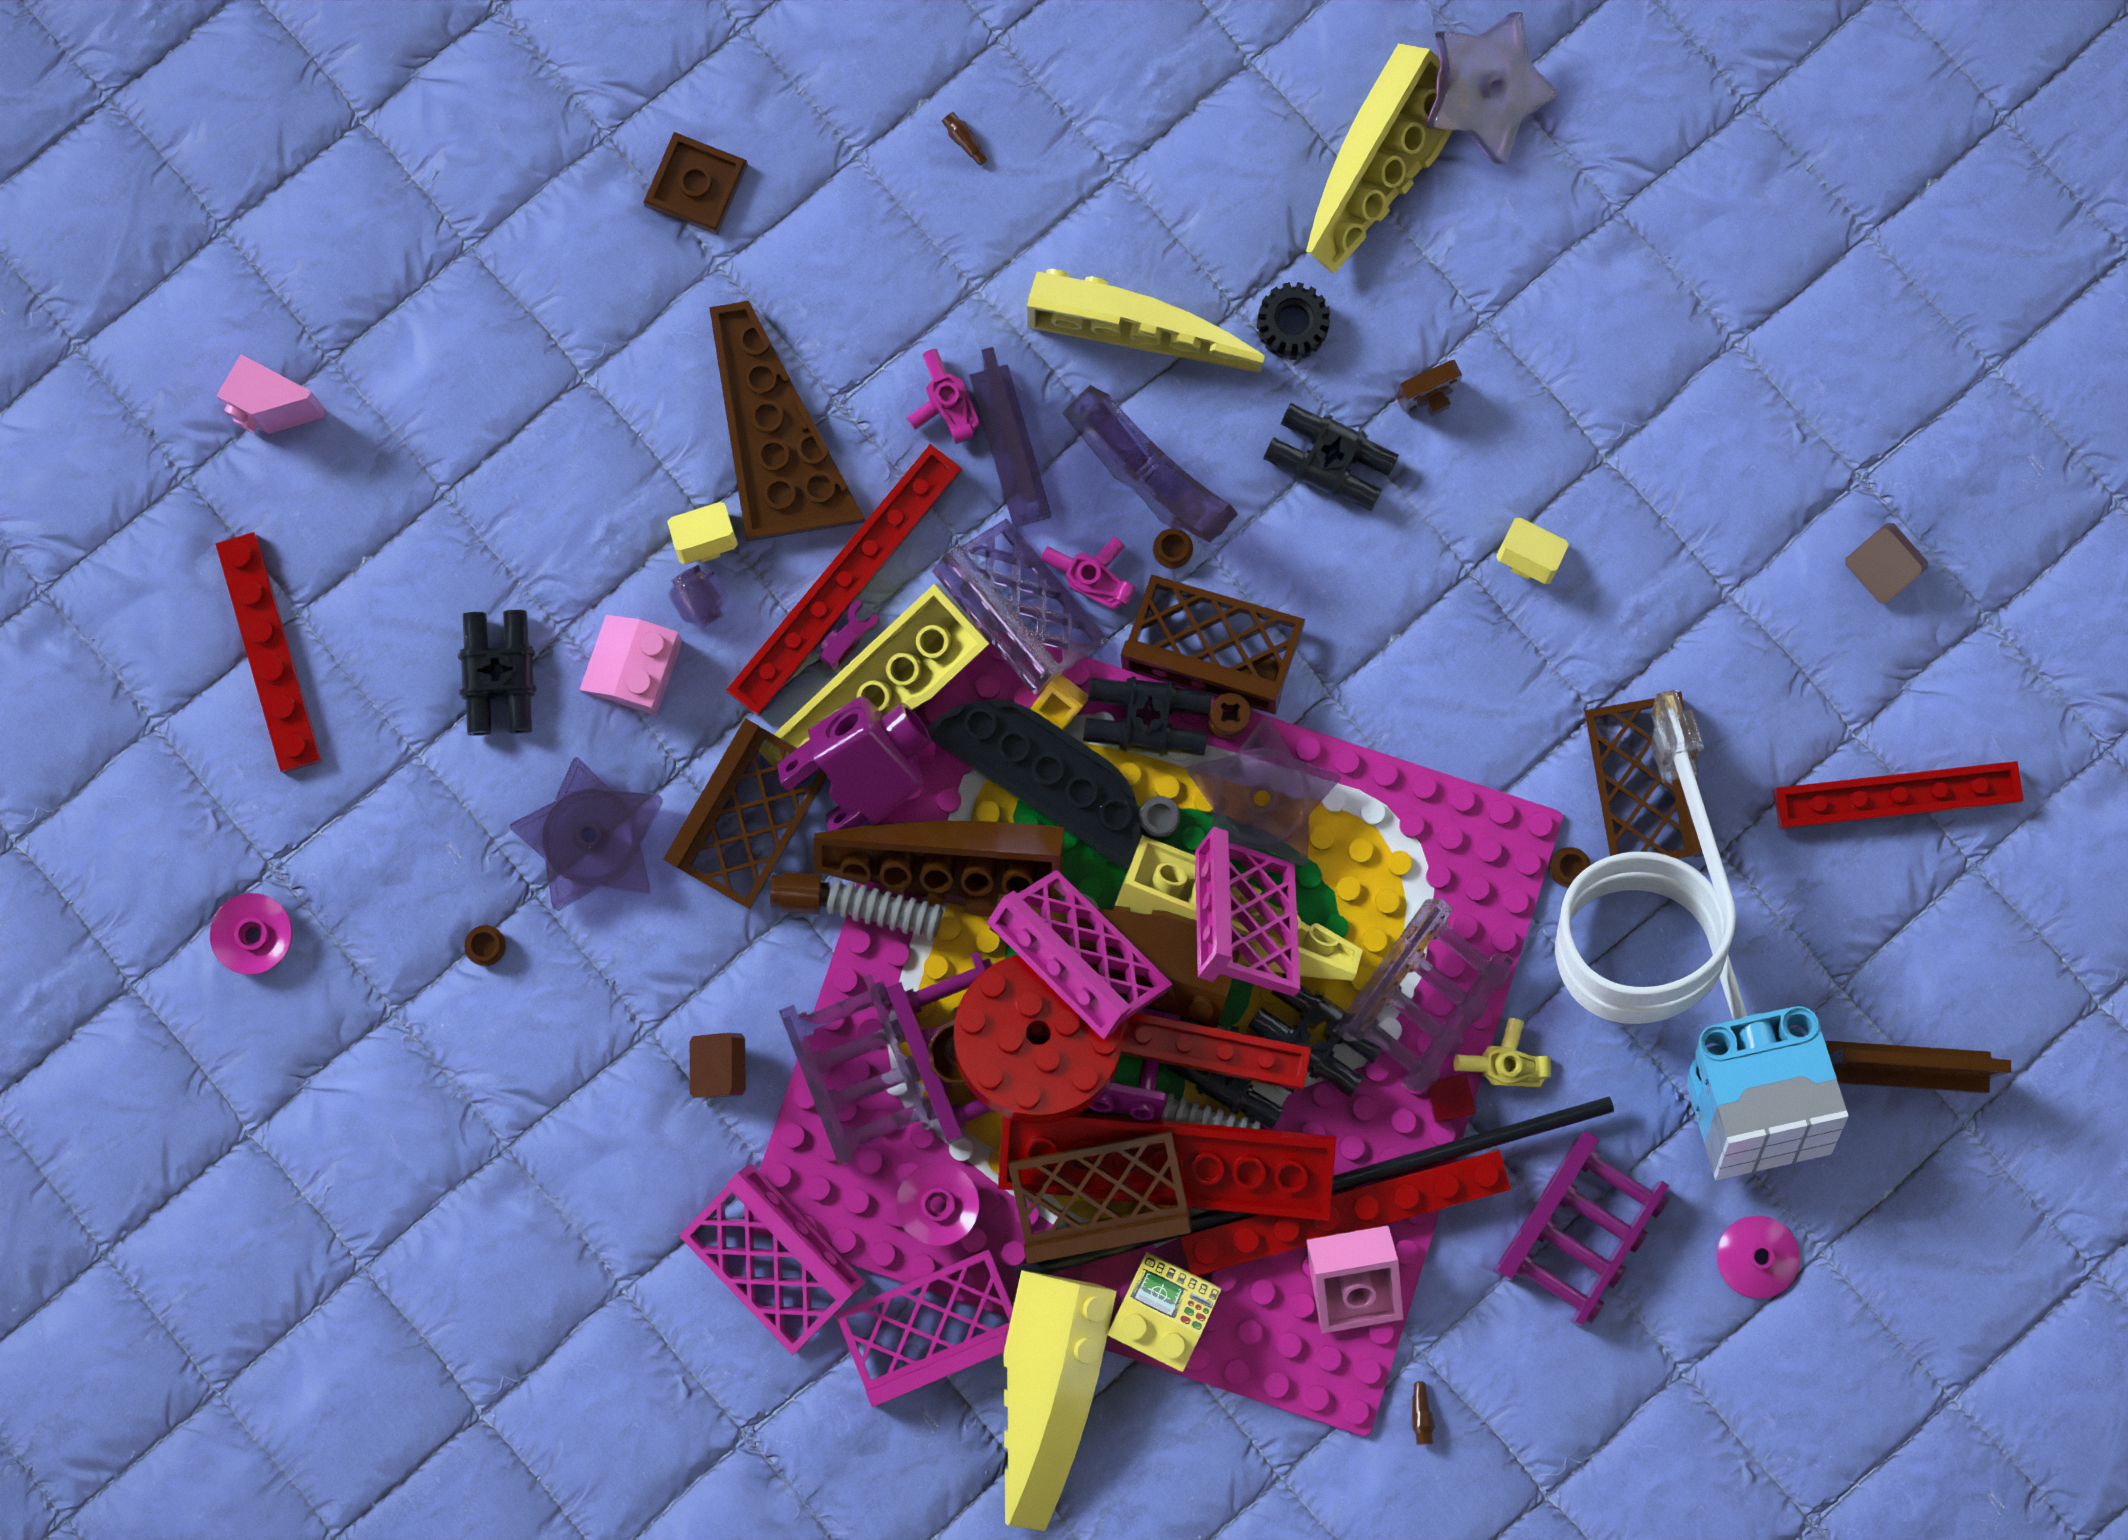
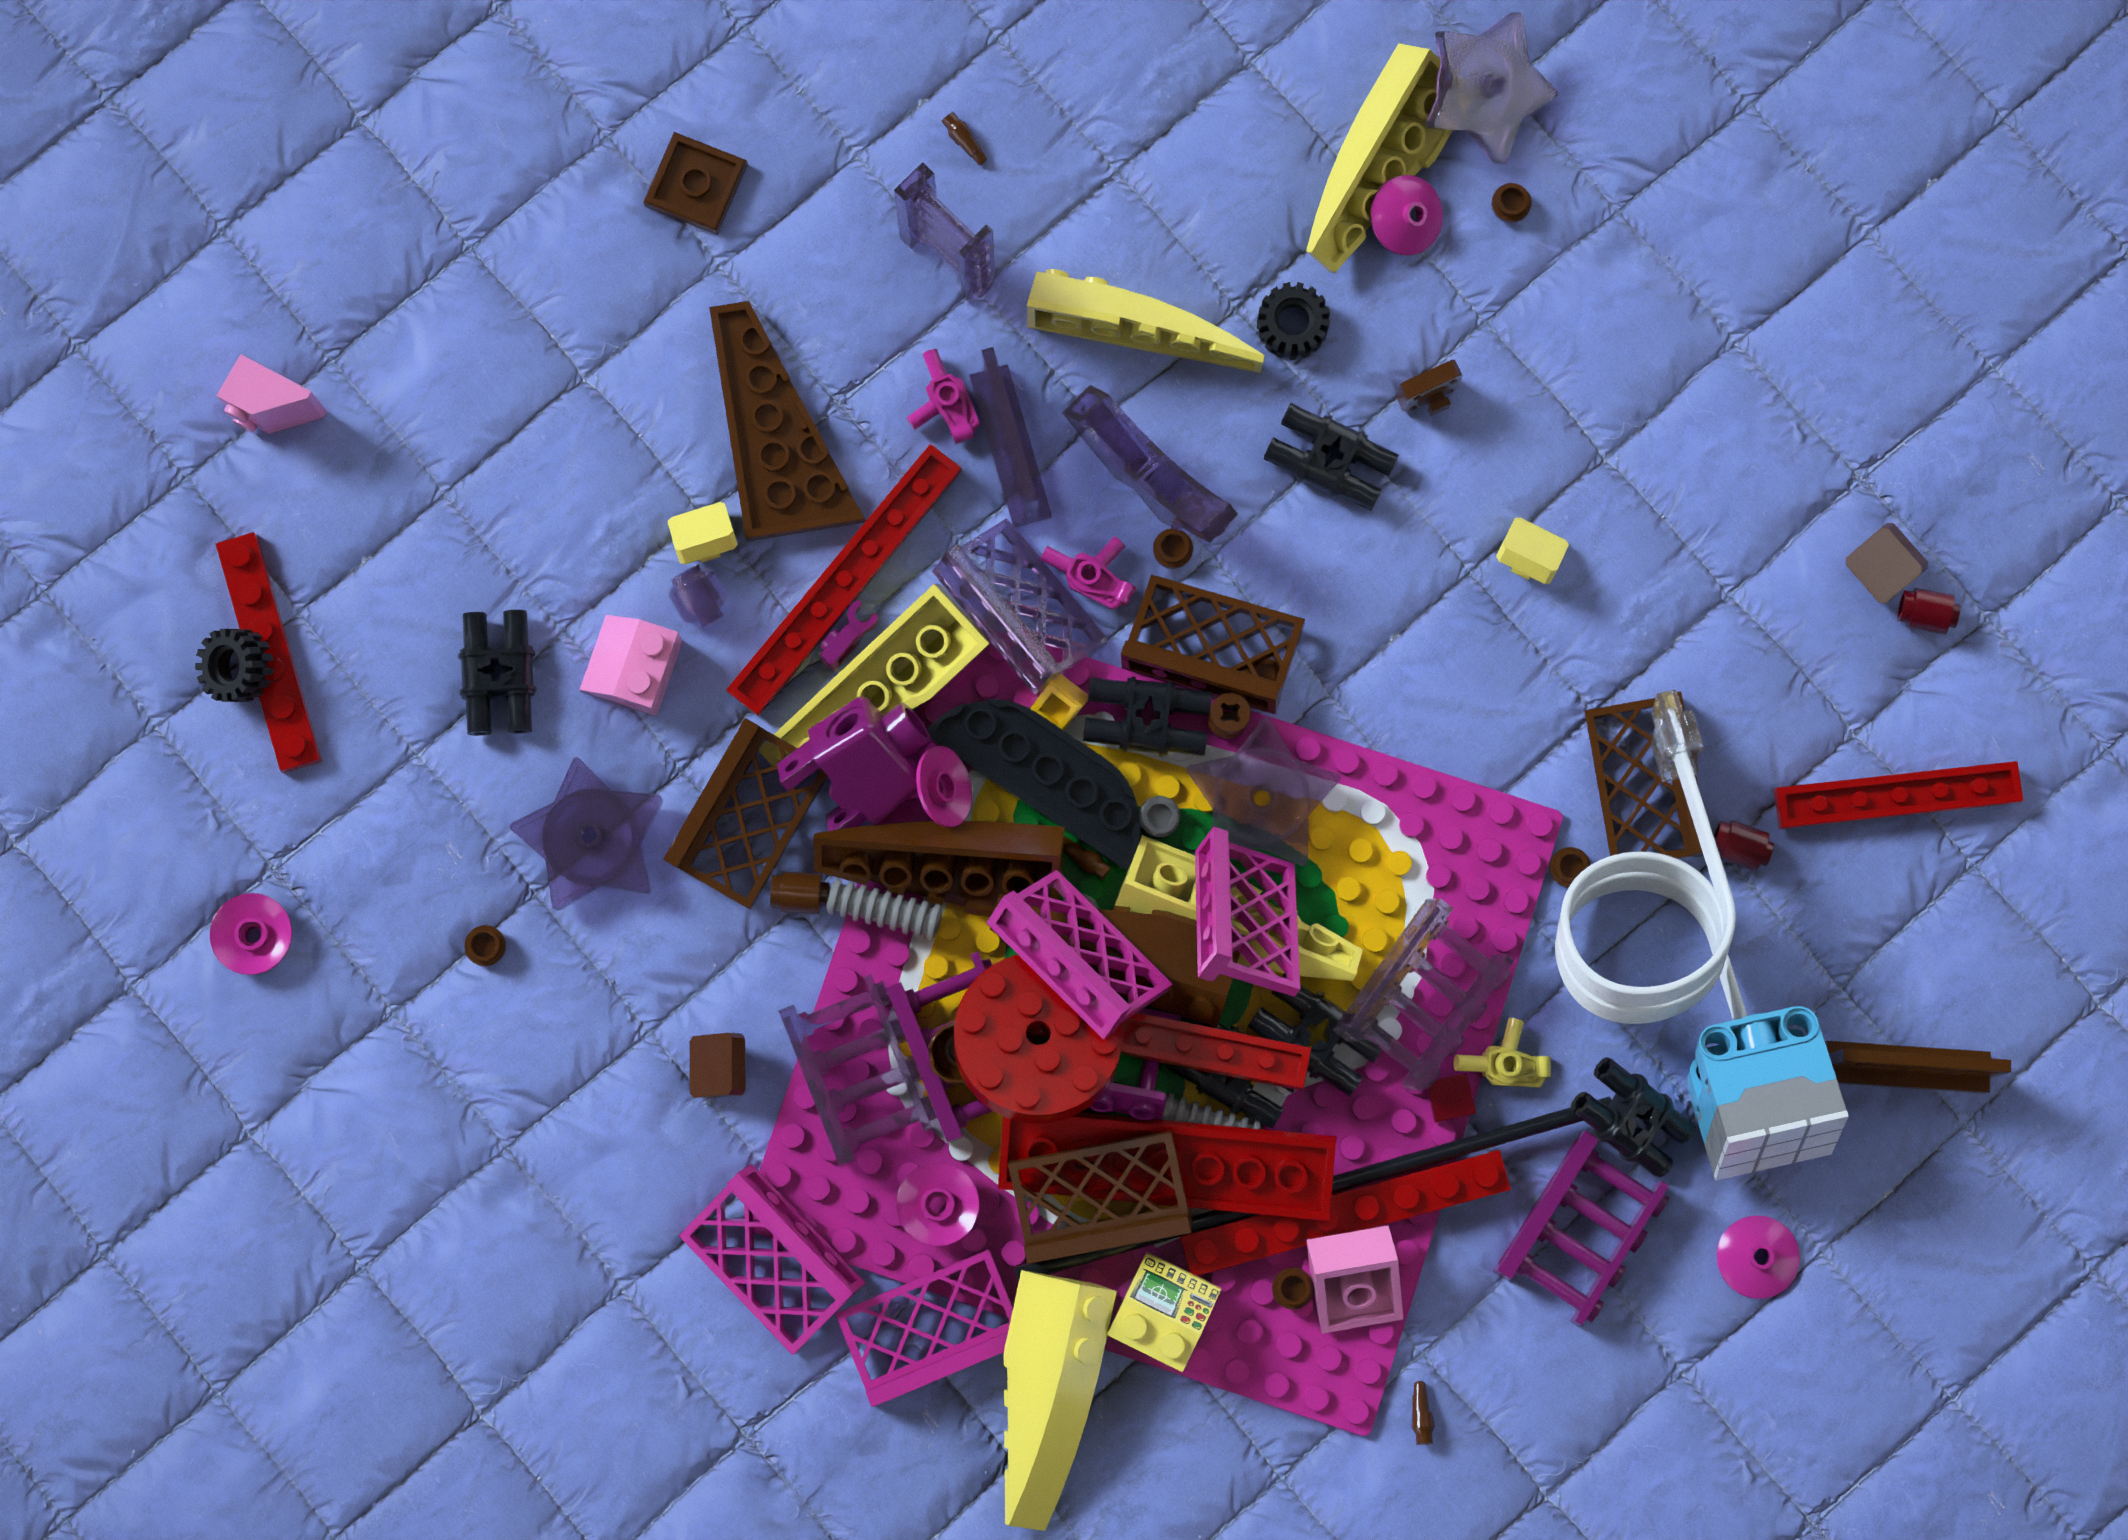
(251, 665): none -> black tyre
(929, 221): none -> clear purple fence
(944, 786): none -> dark pink dish
(1086, 859): none -> reddish brown piece
(1292, 1288): none -> reddish brown plate
(1392, 215): none -> dark pink dish
(1511, 203): none -> reddish brown plate
(1633, 1117): none -> black pin
(1743, 845): none -> dark red brick
(1928, 610): none -> dark red brick

